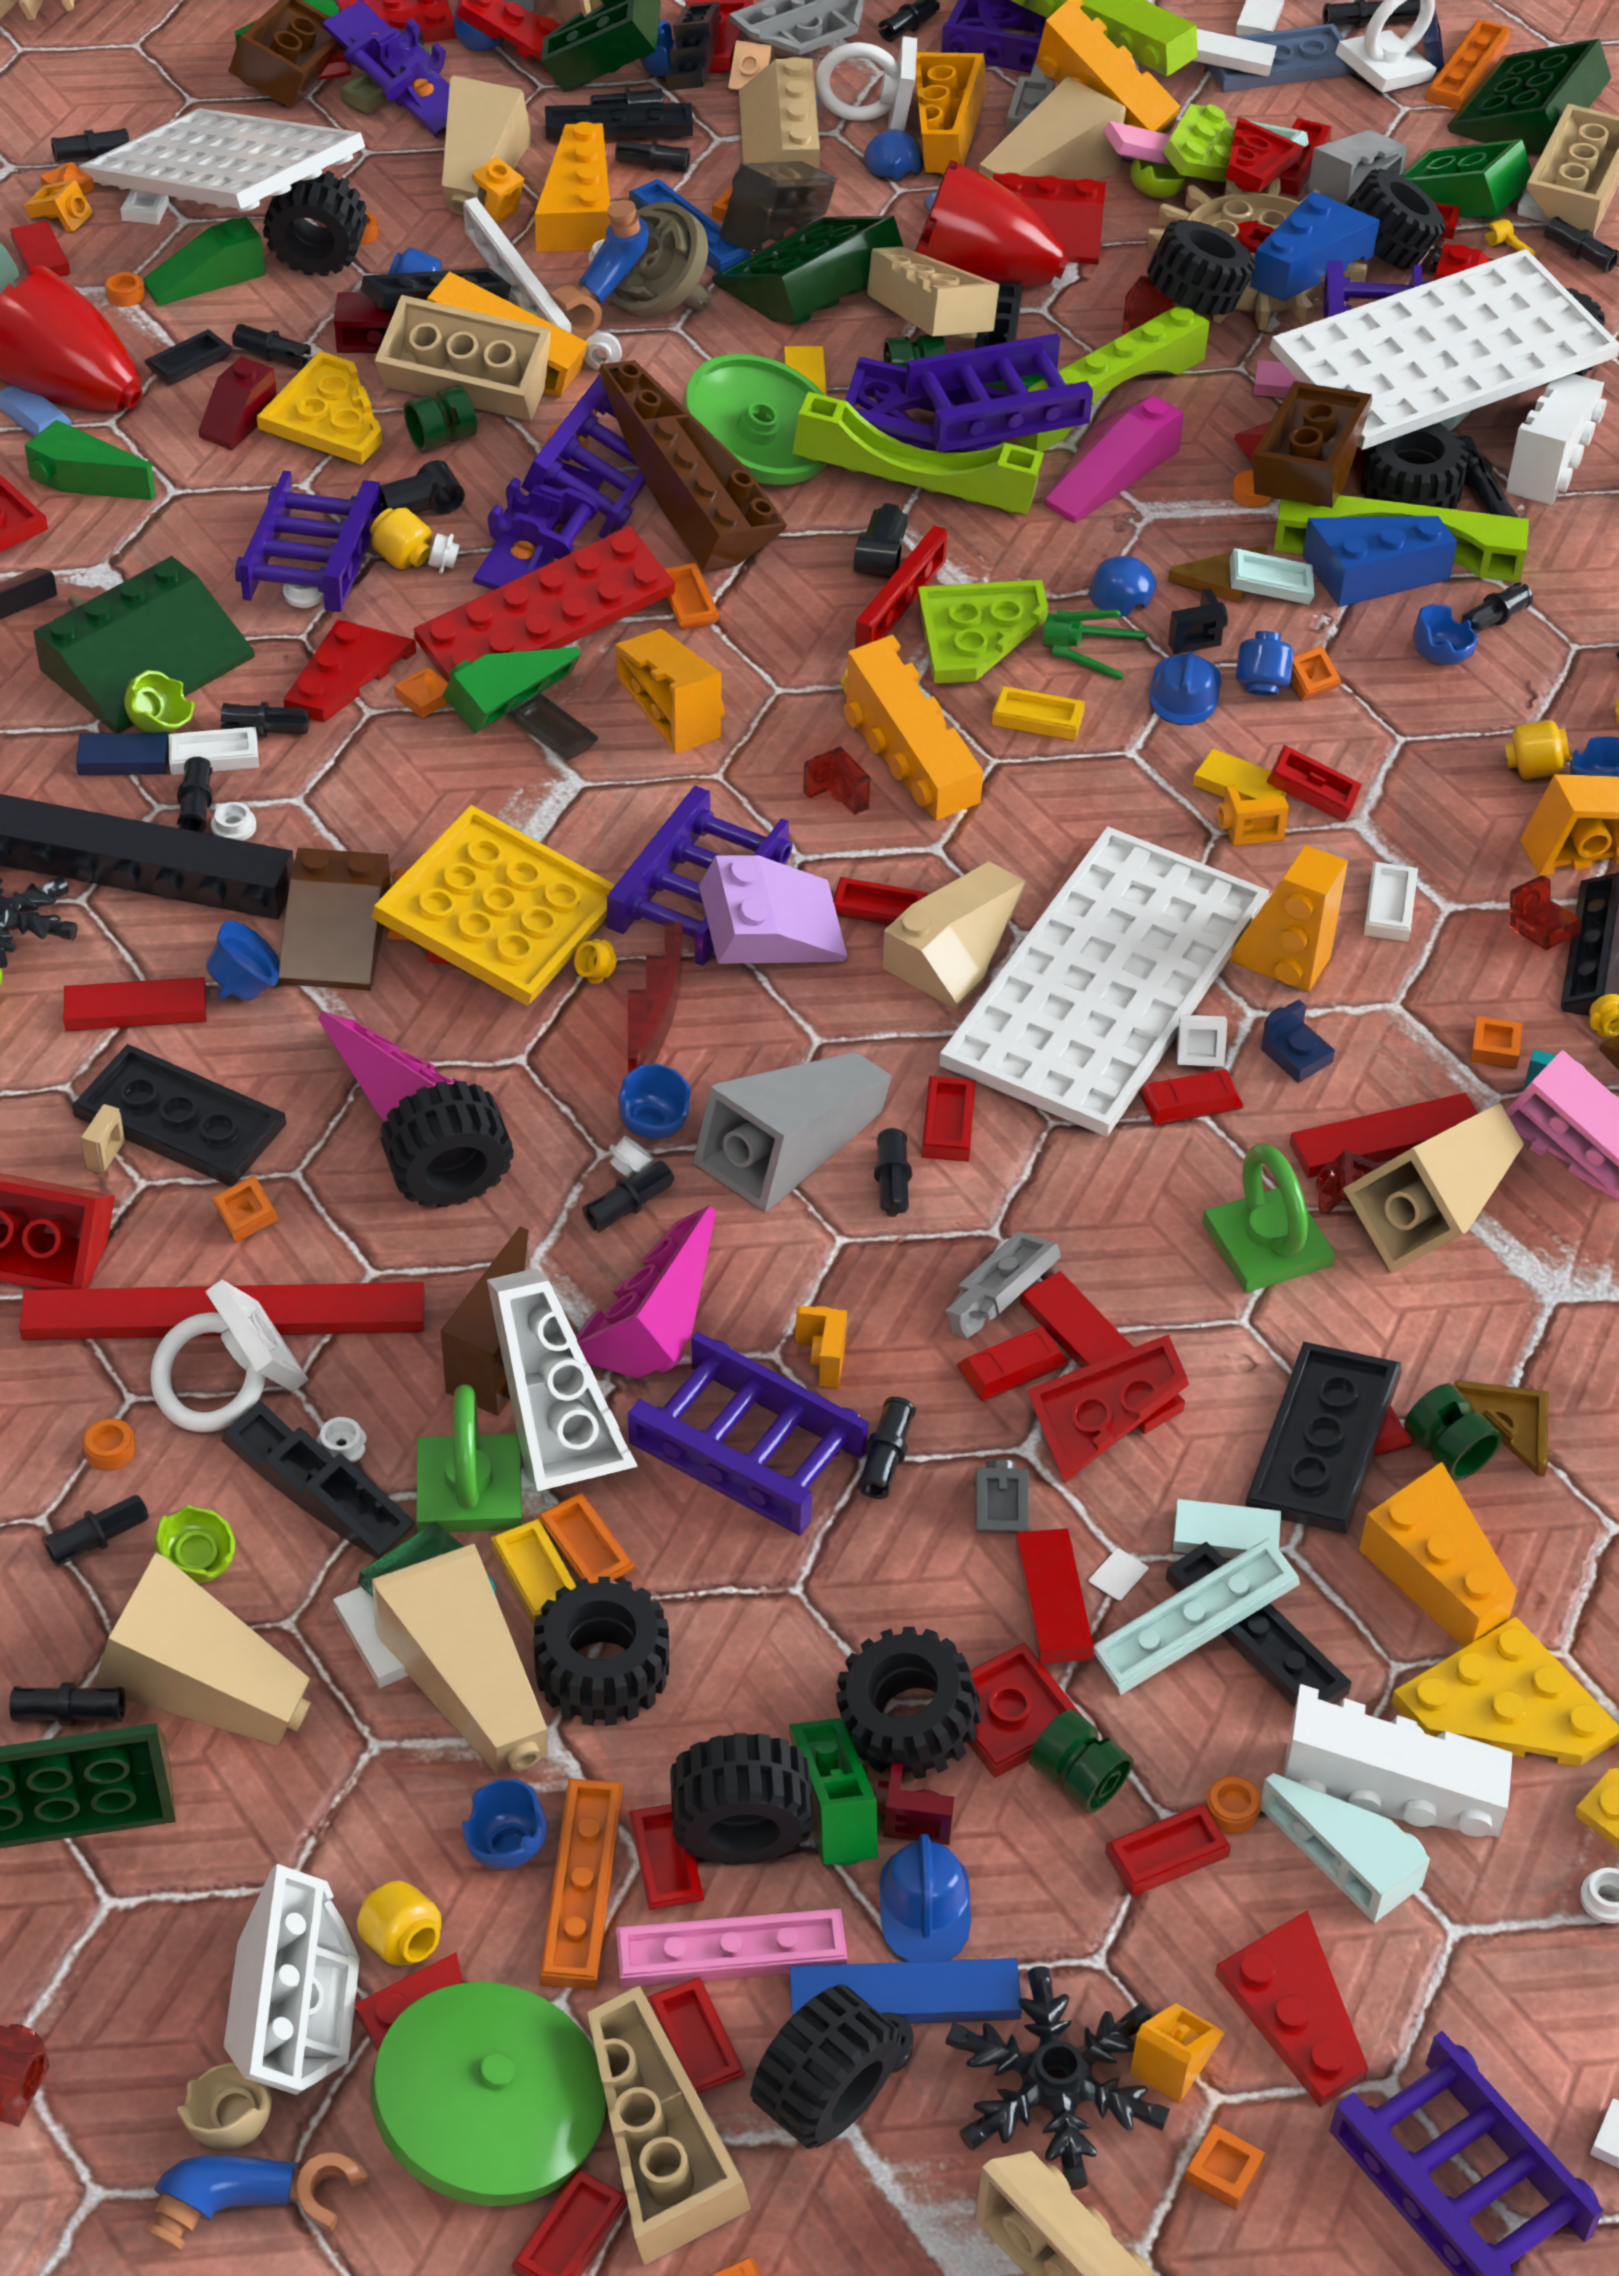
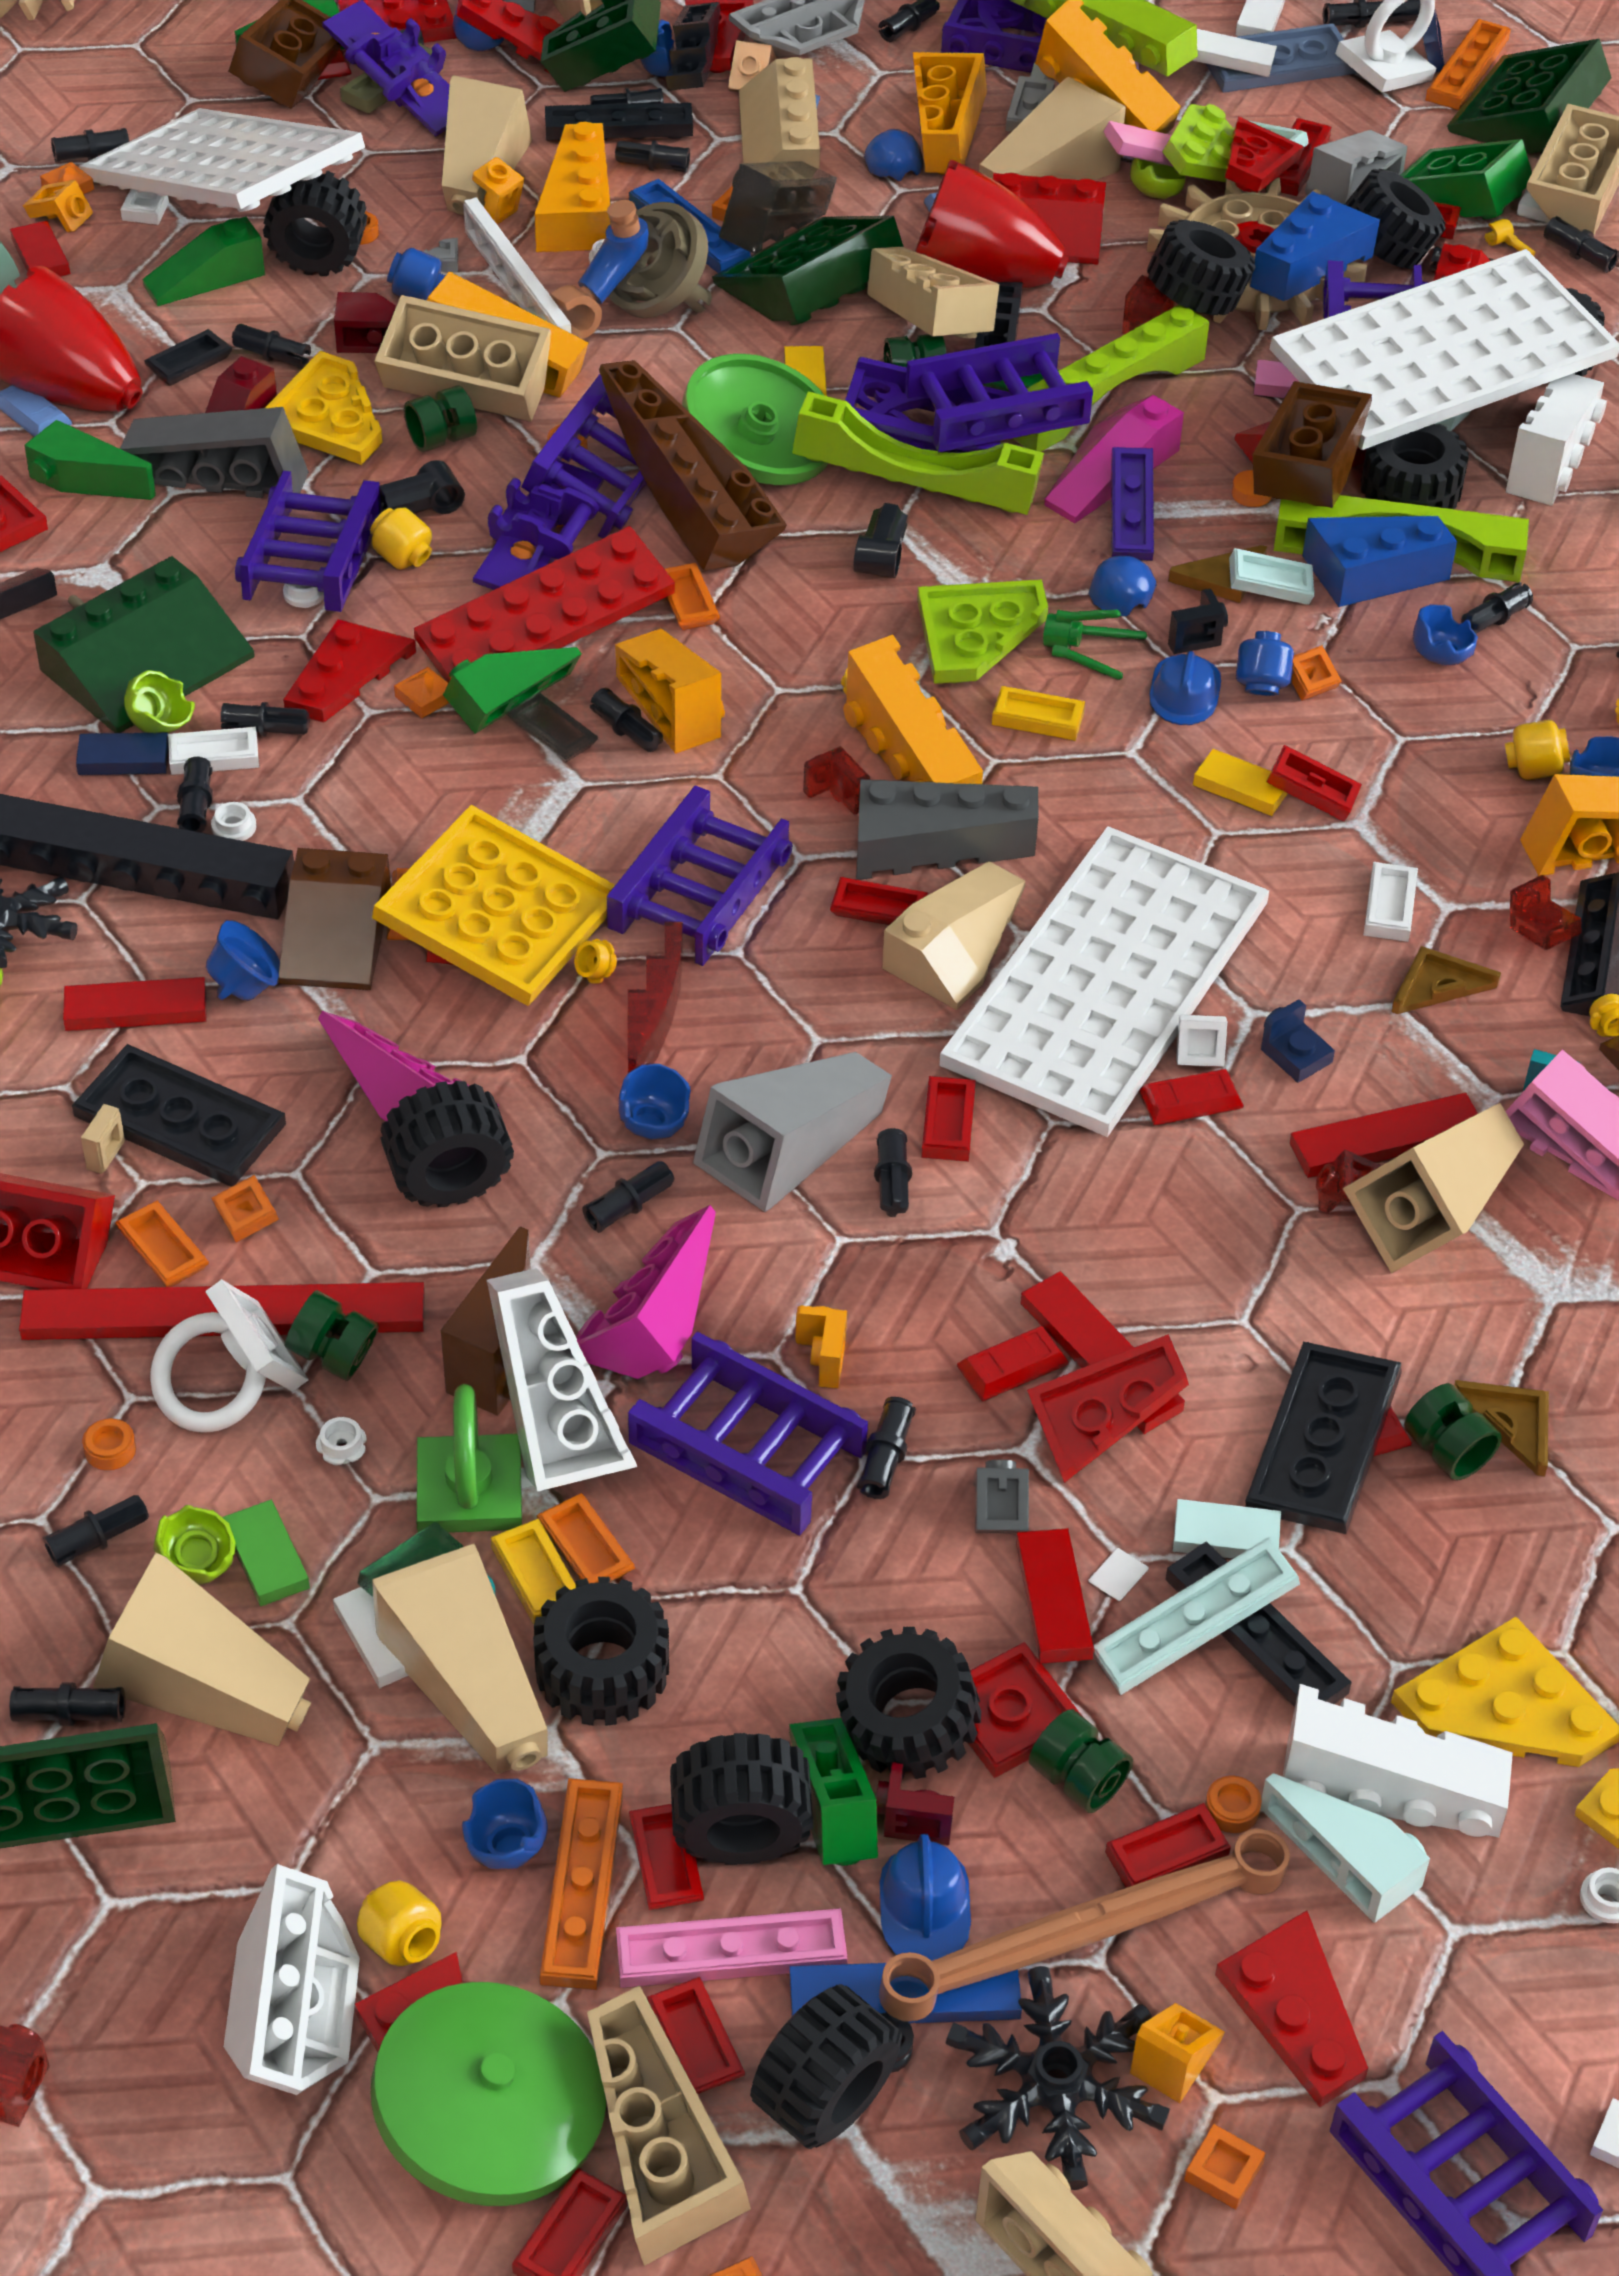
(124, 289): orange tile -> none
(162, 1244): none -> orange tile
(215, 2182): piece -> none
(219, 450): none -> dark grey wedge
(225, 2108): tan hair -> none
(267, 1553): none -> bright green tile
(313, 1333): none -> dark green wheel
(317, 1482): black slope -> none
(388, 288): black plate -> none
(443, 552): white plate -> none
(447, 253): none -> light grey tile
(606, 342): white plate -> none
(625, 719): none -> black axle
(630, 1157): white plate -> none
(769, 913): lavender slope -> none
(895, 88): white tile -> none
(902, 588): red tile -> none
(942, 823): none -> dark grey wedge
(1000, 1281): light grey hinge -> none
(1083, 1924): none -> nougat piece
(1132, 503): none -> dark purple tile
(1253, 819): light orange bracket -> none
(1268, 1232): bright green tile -> none
(1297, 921): light orange wedge -> none
(1440, 1557): light orange wedge -> none
(1441, 978): none -> pearl gold tile
(1483, 483): black pin -> none
(1496, 1042): orange tile -> none

